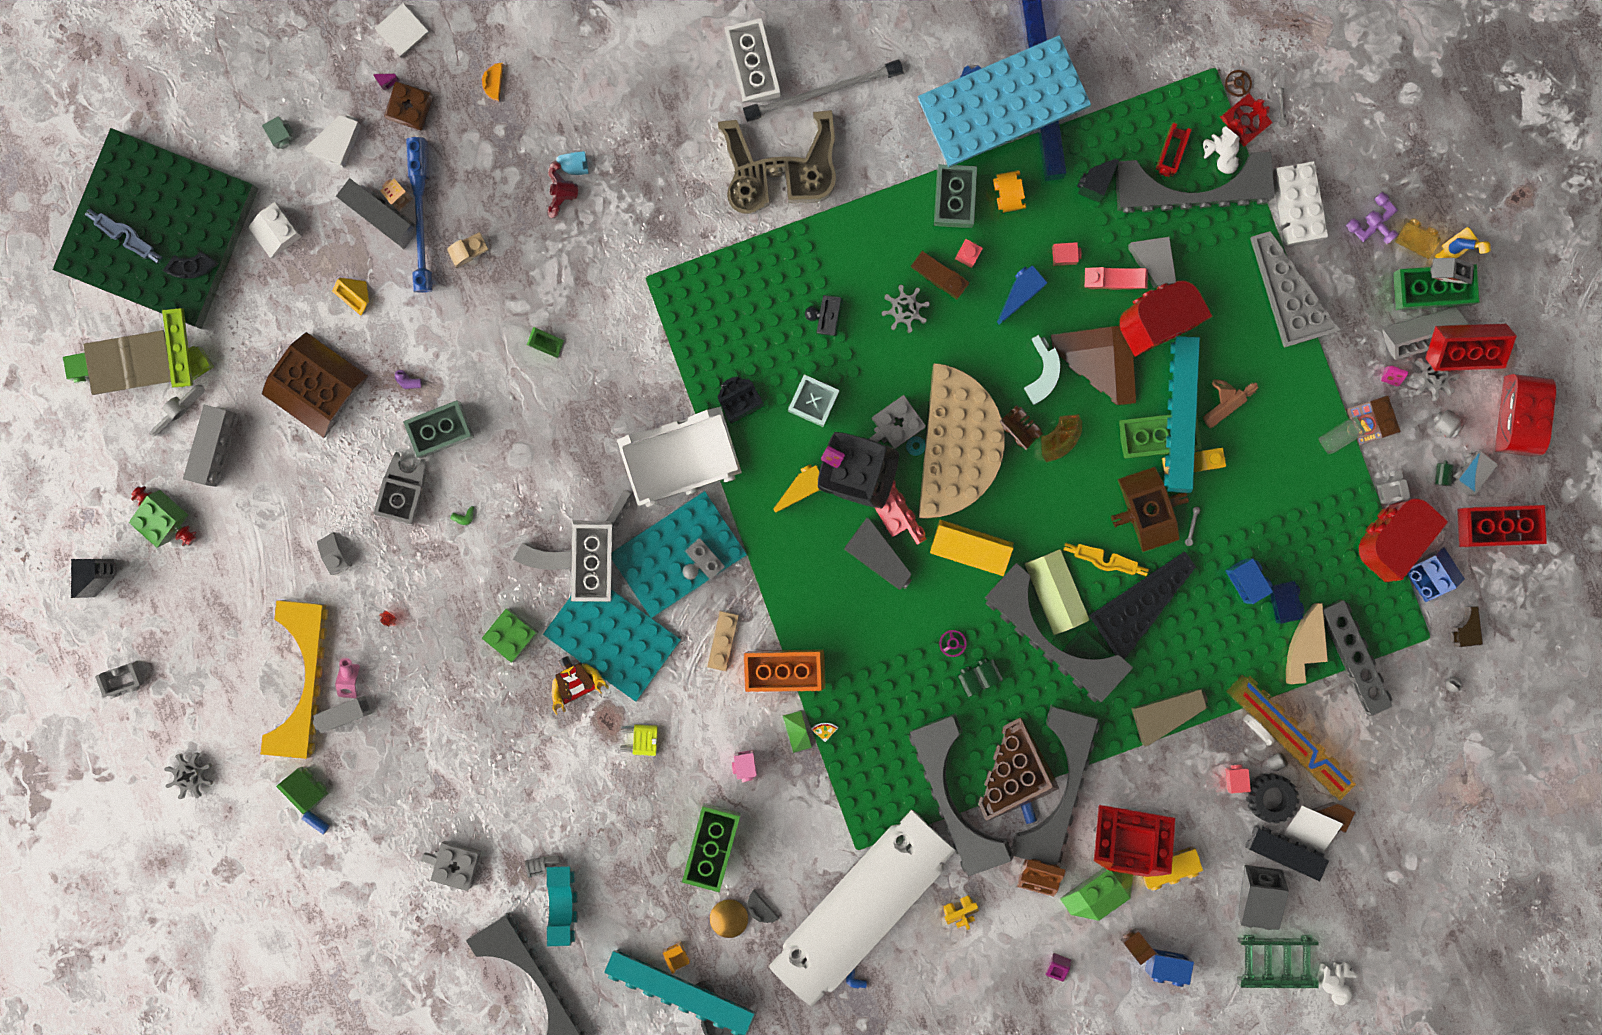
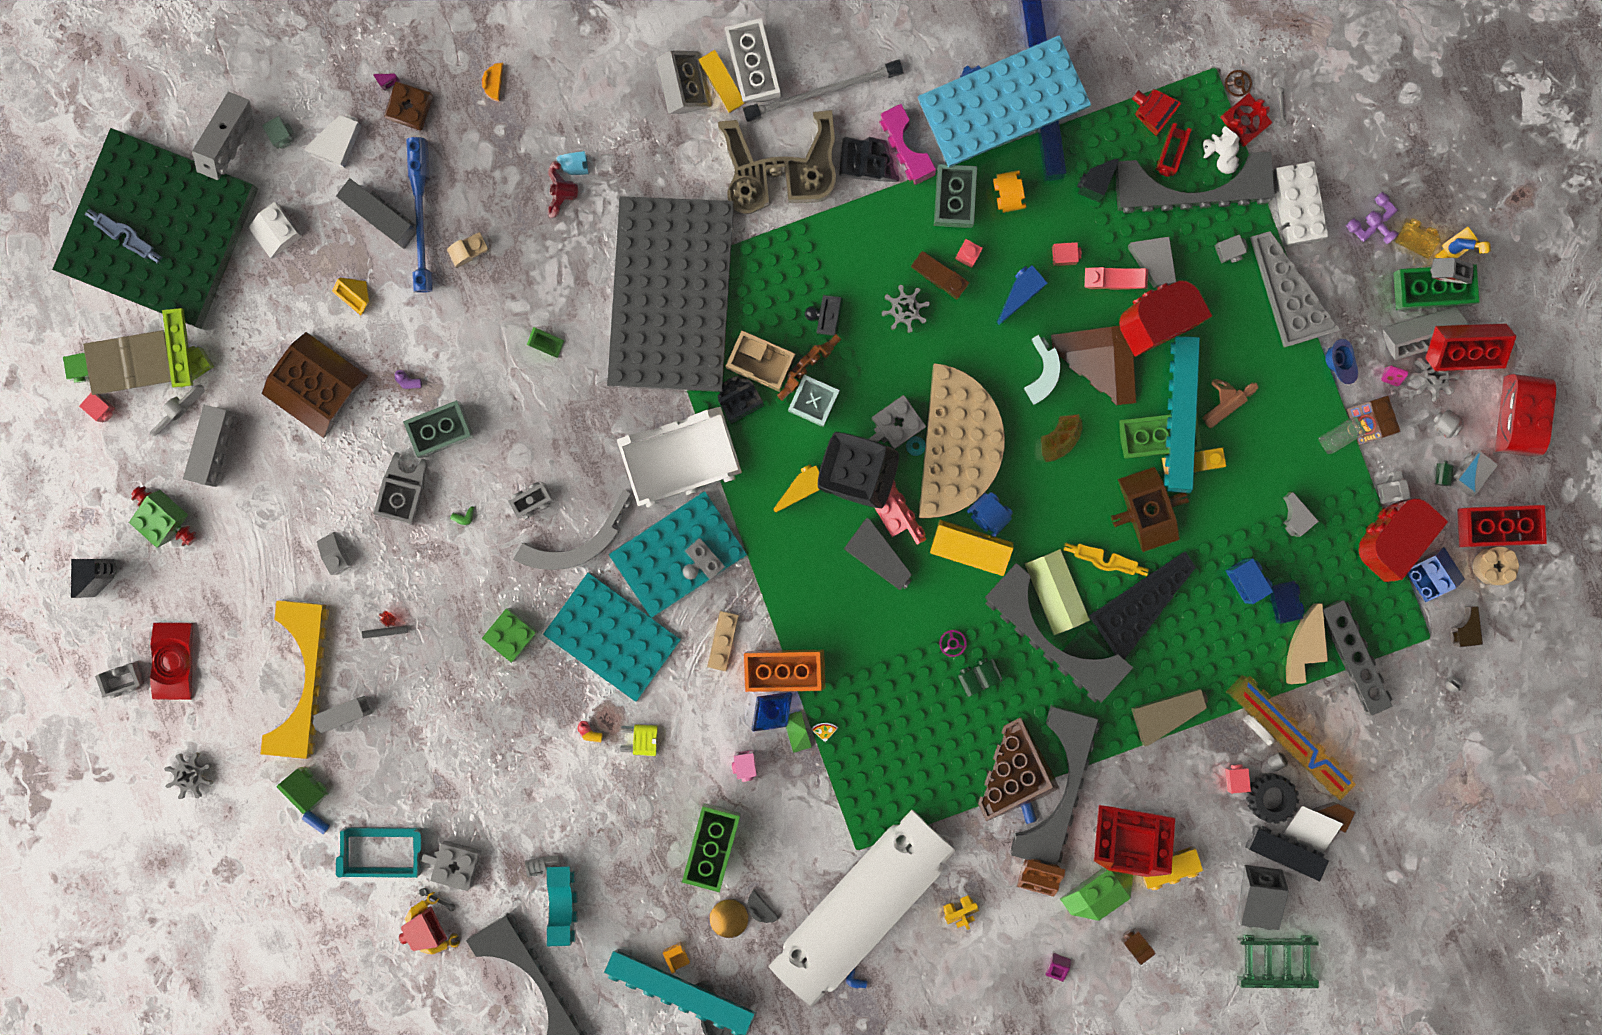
(97, 408): none -> coral brick
(171, 661): none -> red slope
(190, 268): black tile -> none
(223, 136): none -> light grey brick
(342, 861): none -> teal piece
(347, 678): bright pink bracket -> none
(385, 631): none -> dark grey piece
(395, 194): light nougat slope -> none
(401, 30): white tile -> none
(423, 892): none -> dark grey hinge
(424, 931): none -> torso
(526, 503): none -> light grey brick
(574, 683): torso -> none
(587, 733): none -> arm
(591, 560): white brick -> none
(670, 294): none -> dark grey plate
(683, 82): none -> light grey slope
(721, 81): none -> yellow slope
(760, 361): none -> tan piece
(771, 711): none -> clear blue slope
(809, 359): none -> dark orange plate
(832, 457): magenta slope -> none
(867, 160): none -> black slope
(918, 165): none -> dark pink arch
(975, 847): dark grey arch -> none
(990, 513): none -> blue brick
(1023, 435): reddish brown hinge -> none
(1155, 109): none -> red torso
(1170, 967): blue brick -> none
(1196, 510): light grey hinge -> none
(1231, 249): none -> light grey brick
(1299, 517): none -> light grey arch
(1333, 981): white animal -> none
(1342, 361): none -> blue piece
(1506, 566): none -> tan brick

